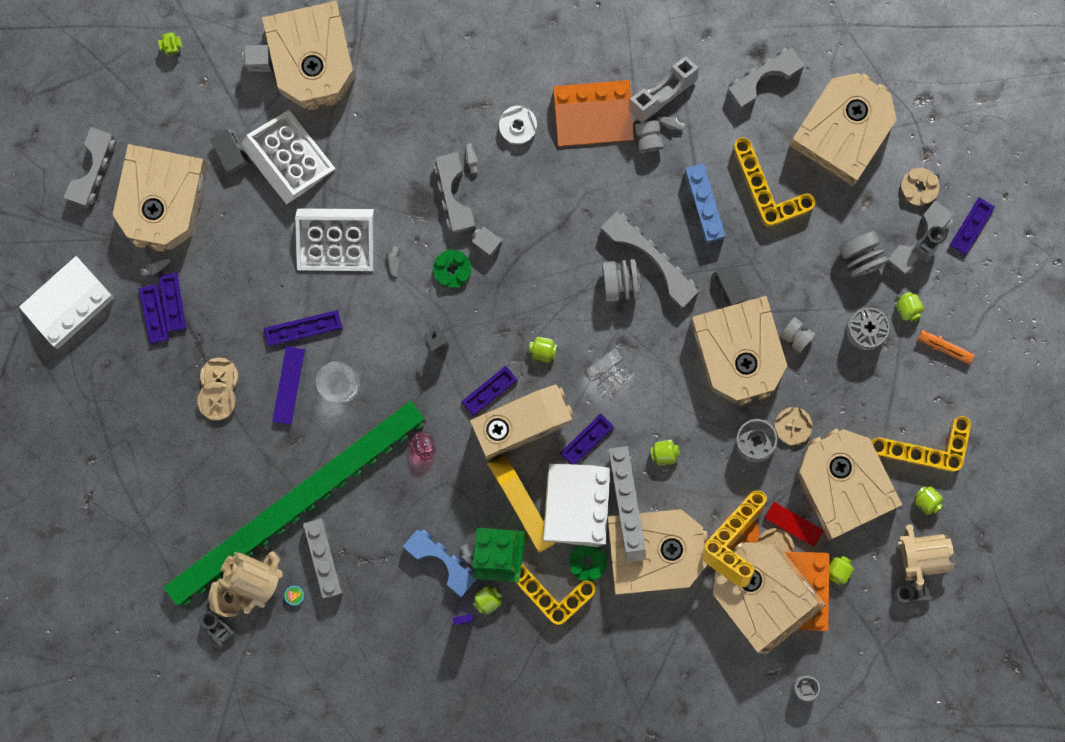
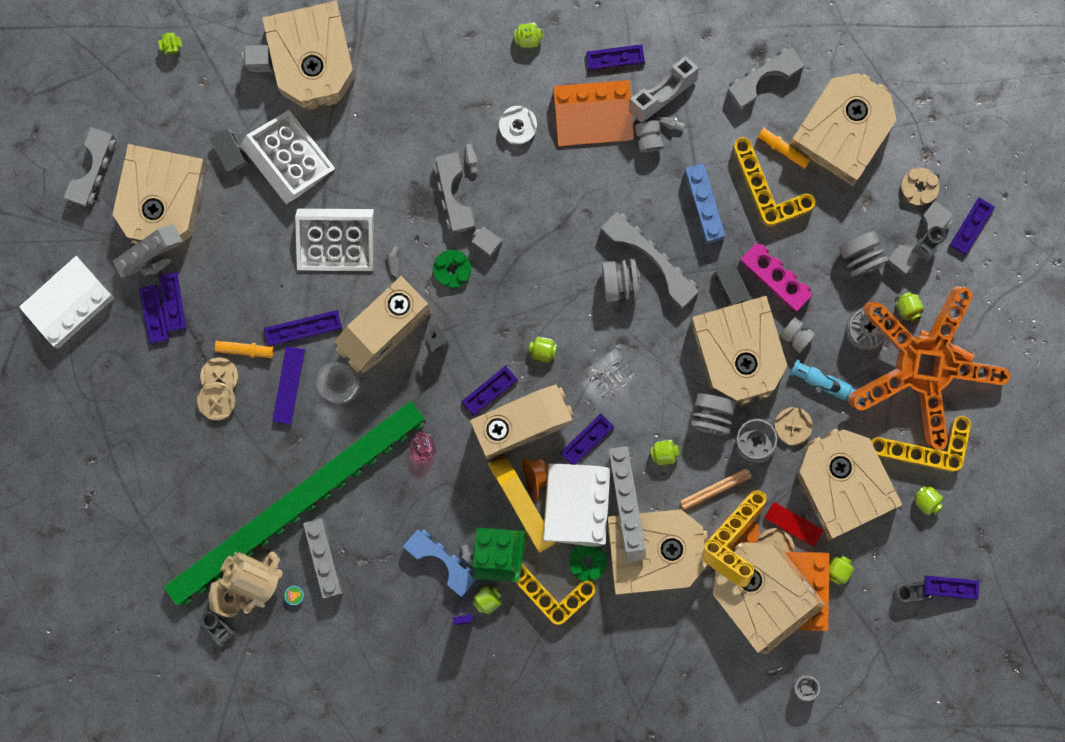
(151, 246): none -> light grey arch
(244, 349): none -> light orange pin
(382, 326): none -> tan piece
(528, 35): none -> lime head
(535, 475): none -> orange piece
(615, 57): none -> dark purple tile
(713, 413): none -> light grey wheel
(715, 489): none -> light nougat axle
(764, 275): none -> dark pink brick
(784, 148): none -> light orange pin
(816, 378): none -> medium azure piece
(925, 555): tan container -> none
(944, 366): none -> orange beam
(951, 587): none -> dark purple tile

